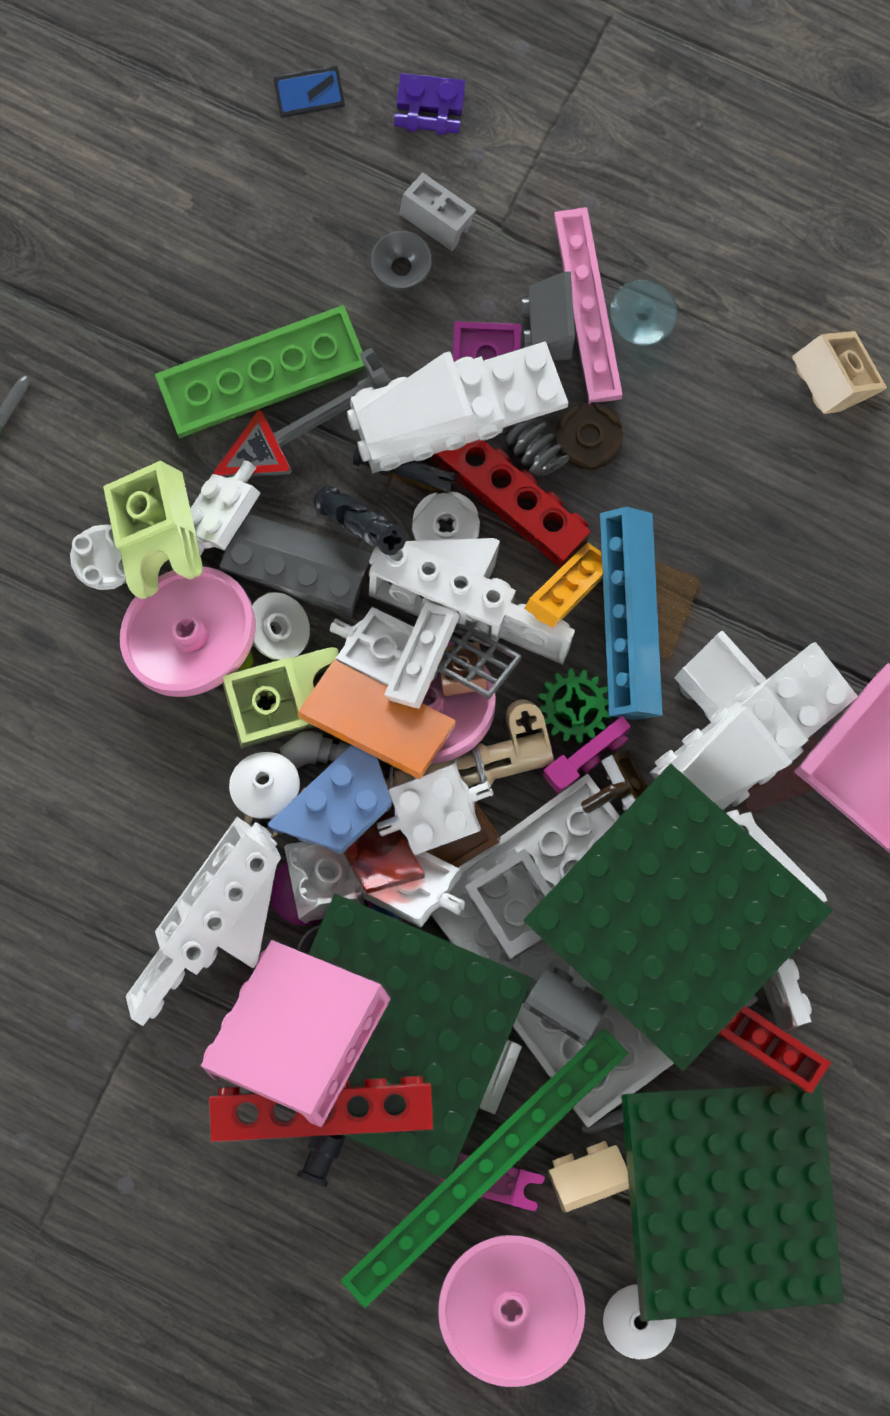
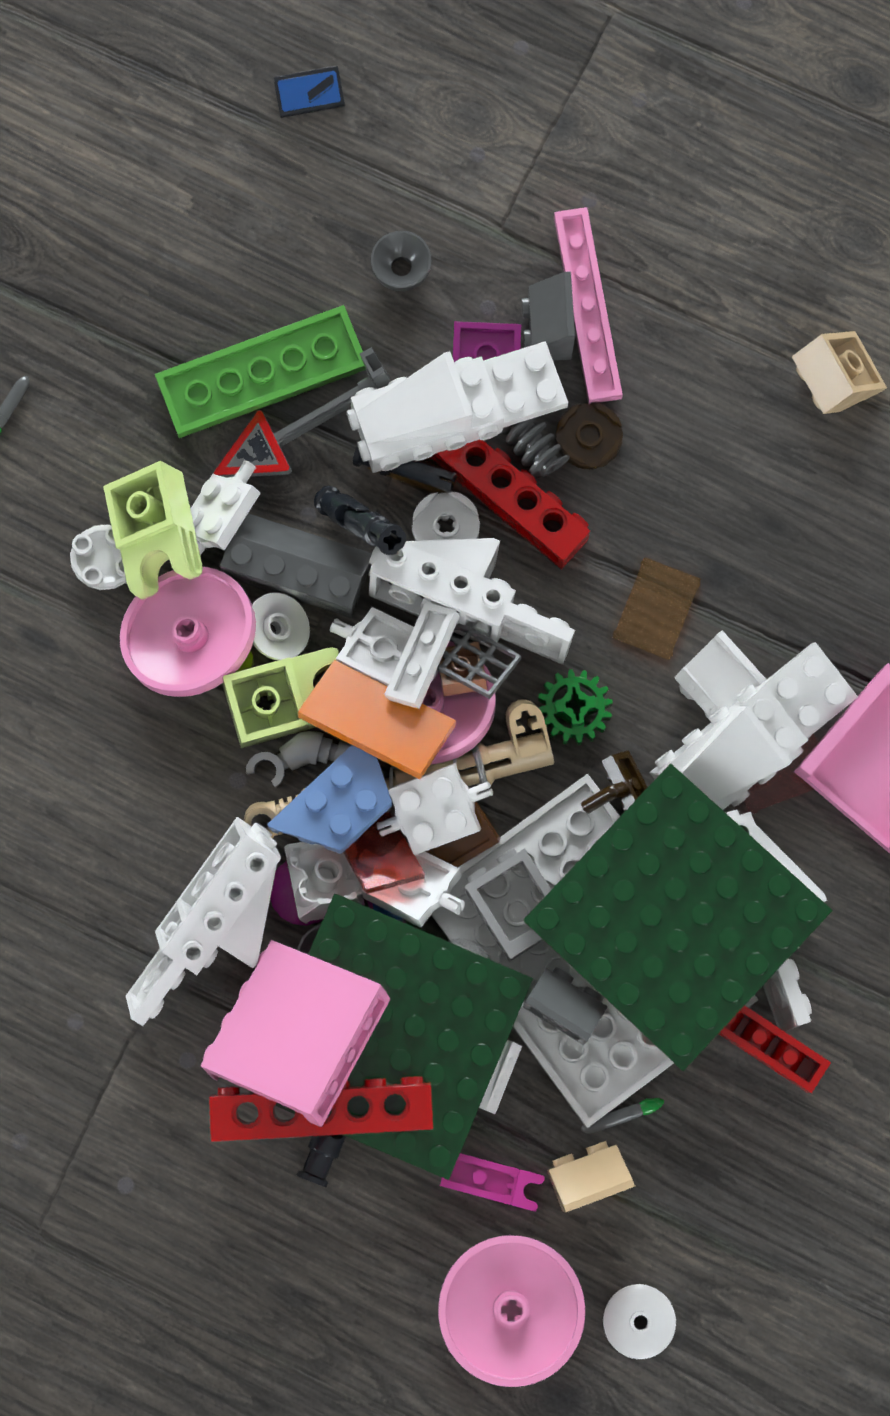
(267, 799): white dish -> none
(432, 96): dark purple plate -> none
(436, 211): light grey hinge -> none
(484, 1167): green plate -> none
(565, 771): dark pink plate -> none
(567, 586): light orange plate -> none
(631, 614): dark azure brick -> none
(646, 298): clear light blue dish -> none
(731, 1200): dark green plate -> none

